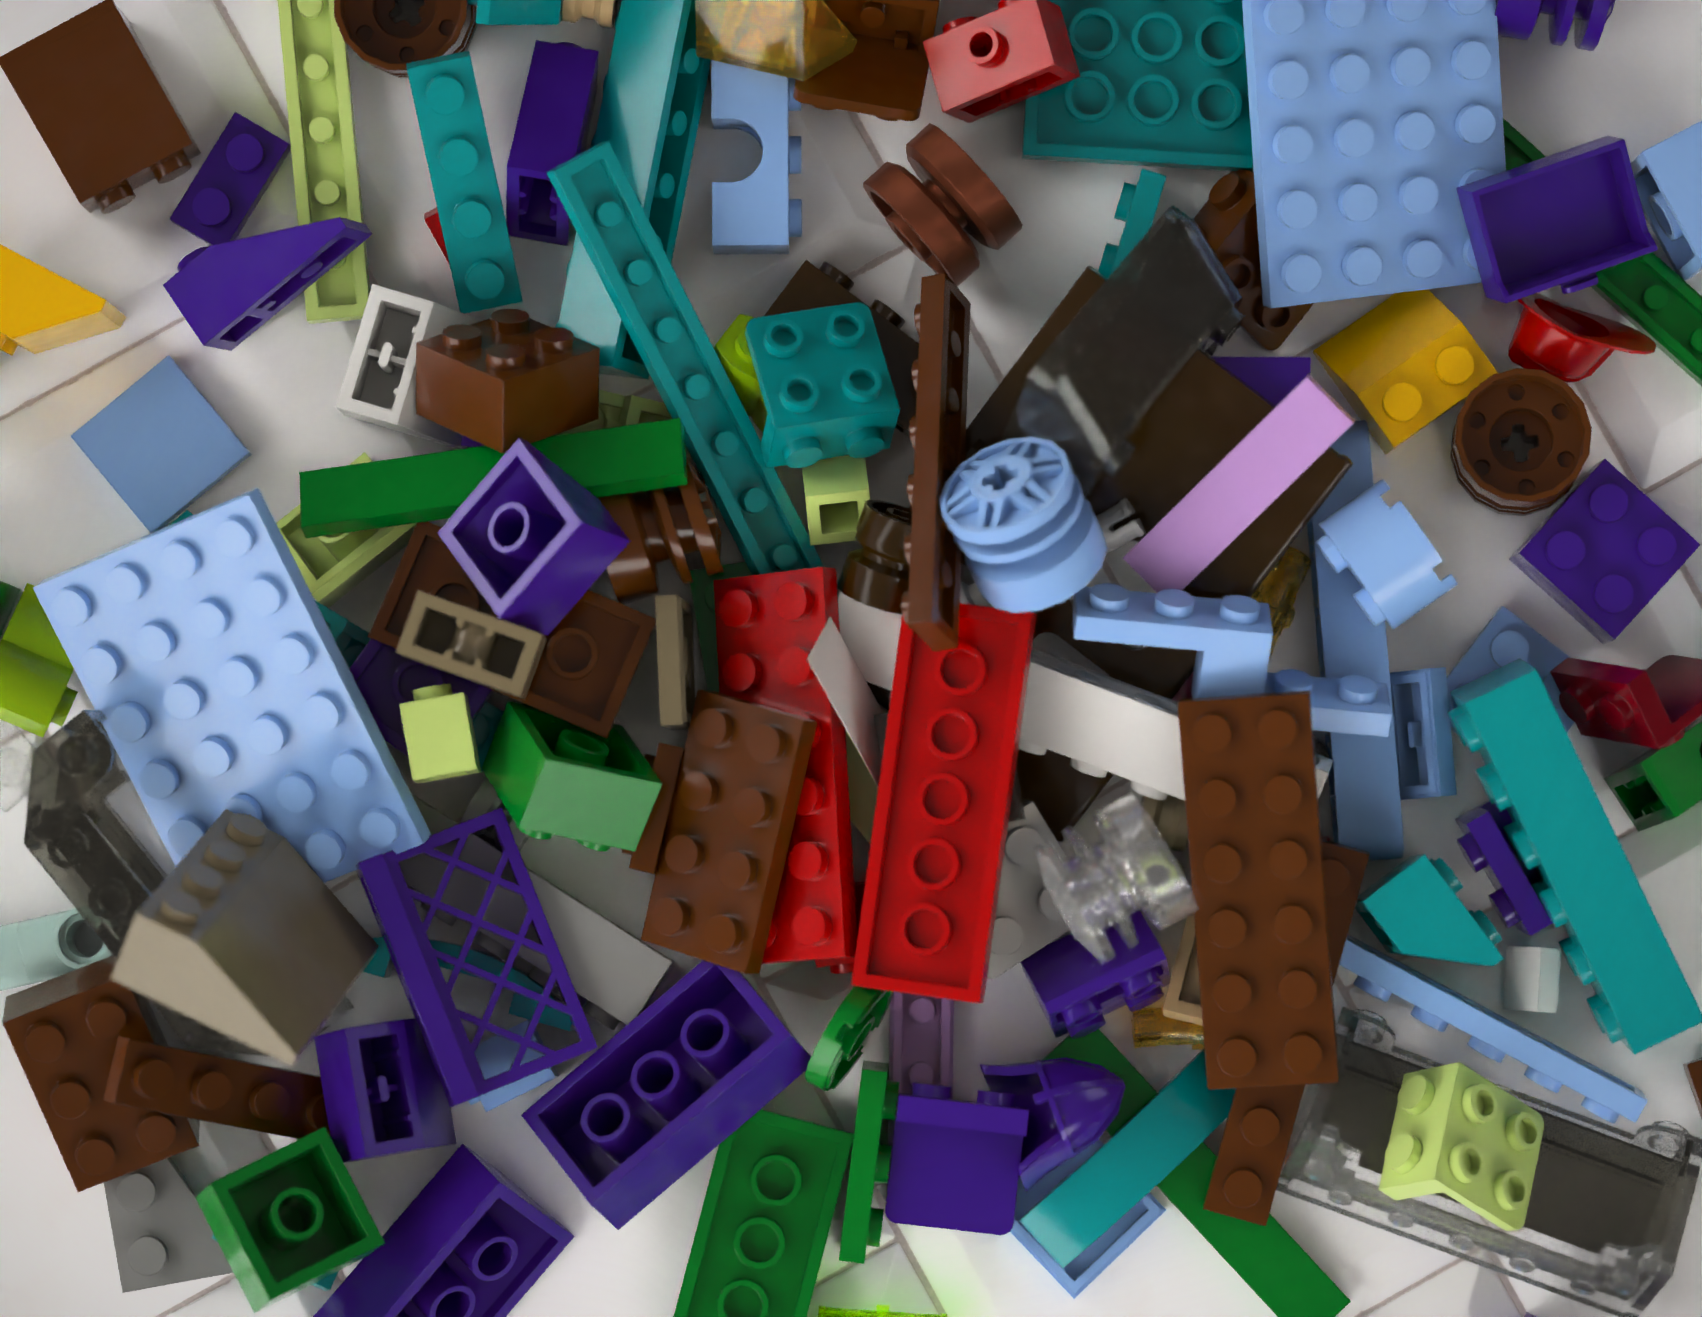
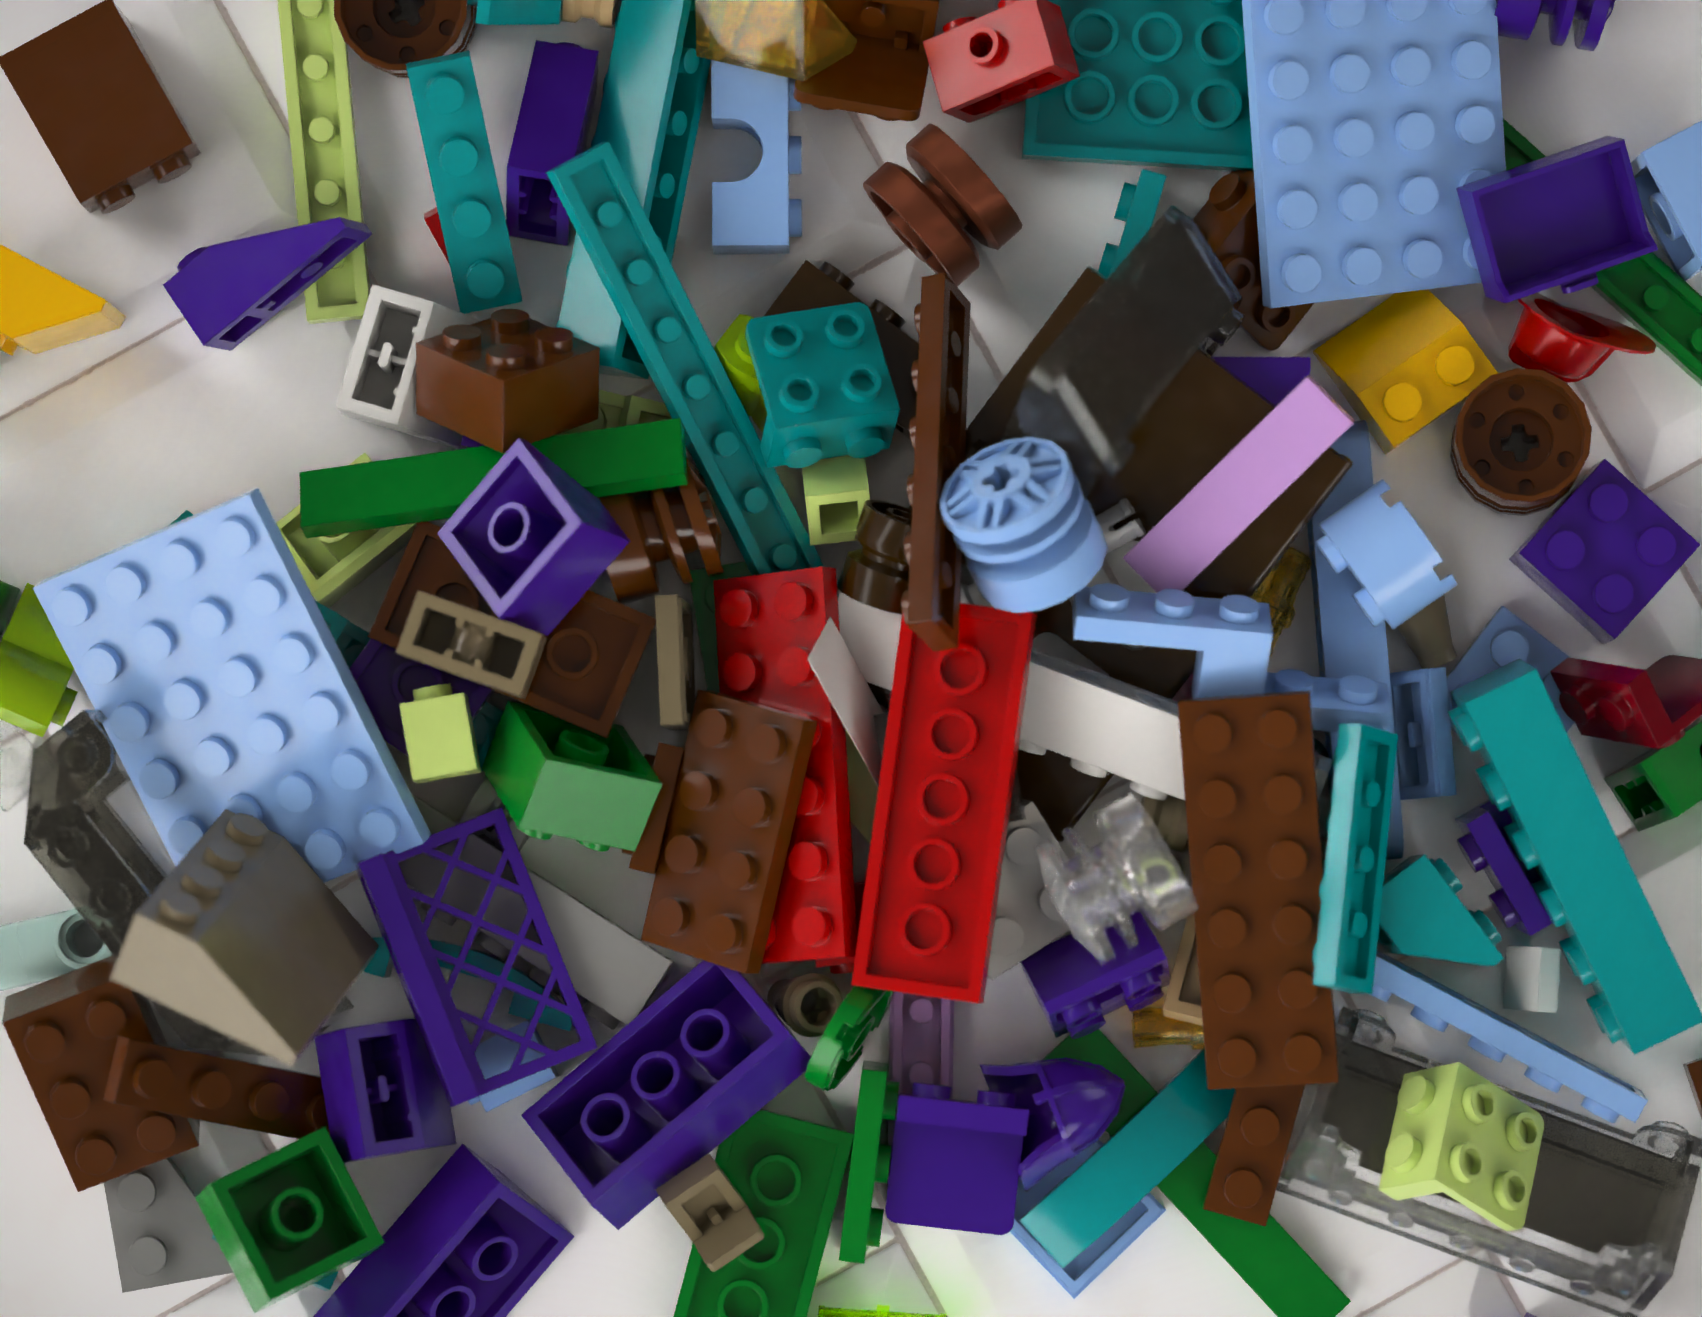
(161, 445): light blue tile -> none
(230, 181): dark purple plate -> none
(711, 1212): none -> dark tan bracket
(805, 1002): none -> dark tan cone
(1355, 859): none -> teal plate
(1430, 635): none -> dark tan cone

